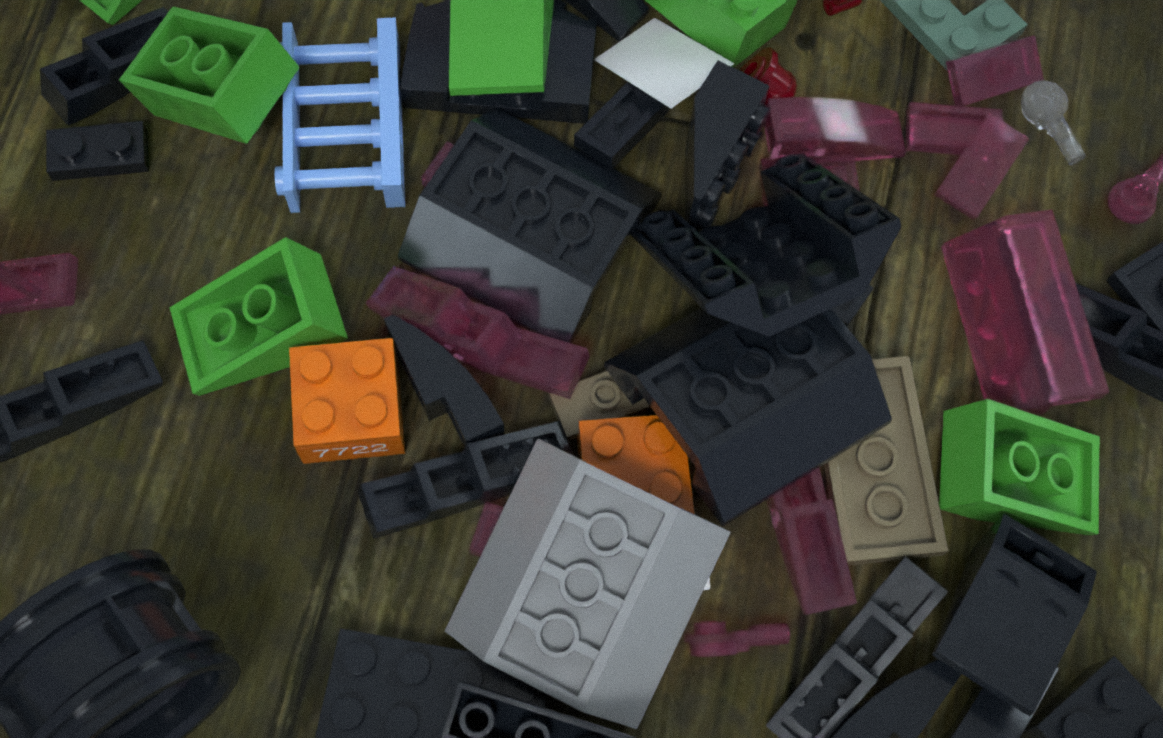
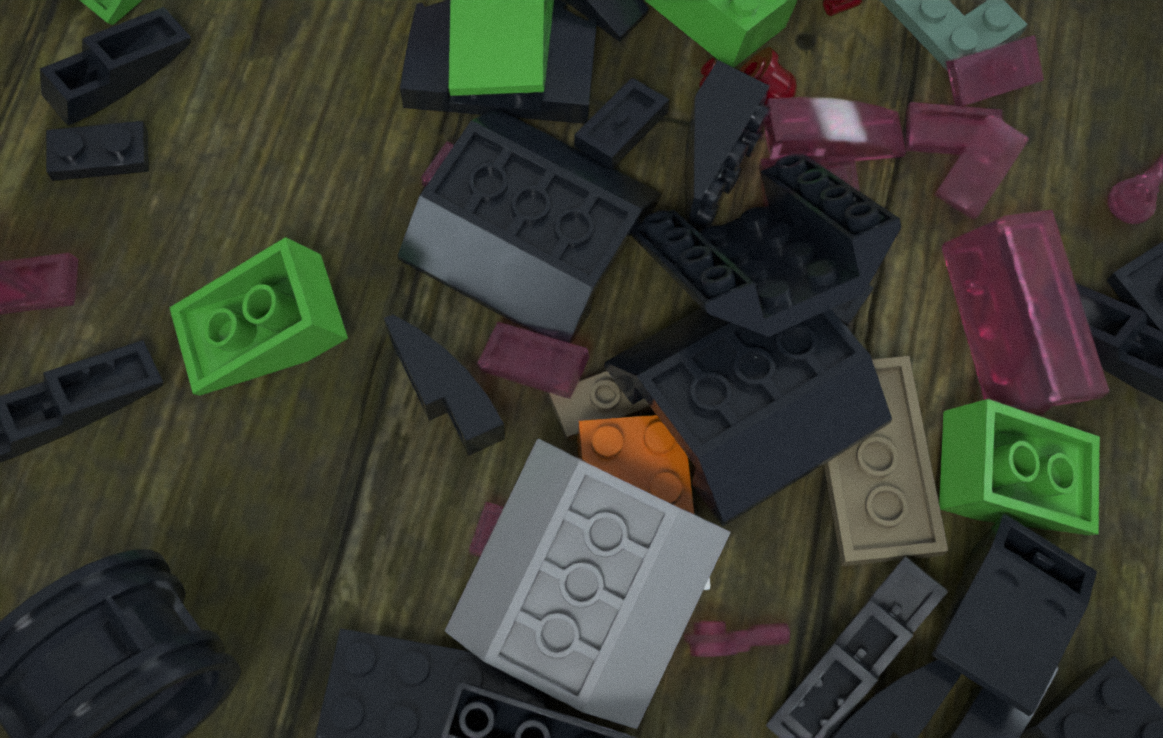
(210, 73): bright green brick -> none
(346, 401): orange brick -> none
(382, 132): light blue fence -> none
(445, 314): clear pink slope -> none
(453, 482): black slope -> none
(661, 62): white sticker -> none
(812, 545): clear pink slope -> none
(1044, 106): clear plate -> none

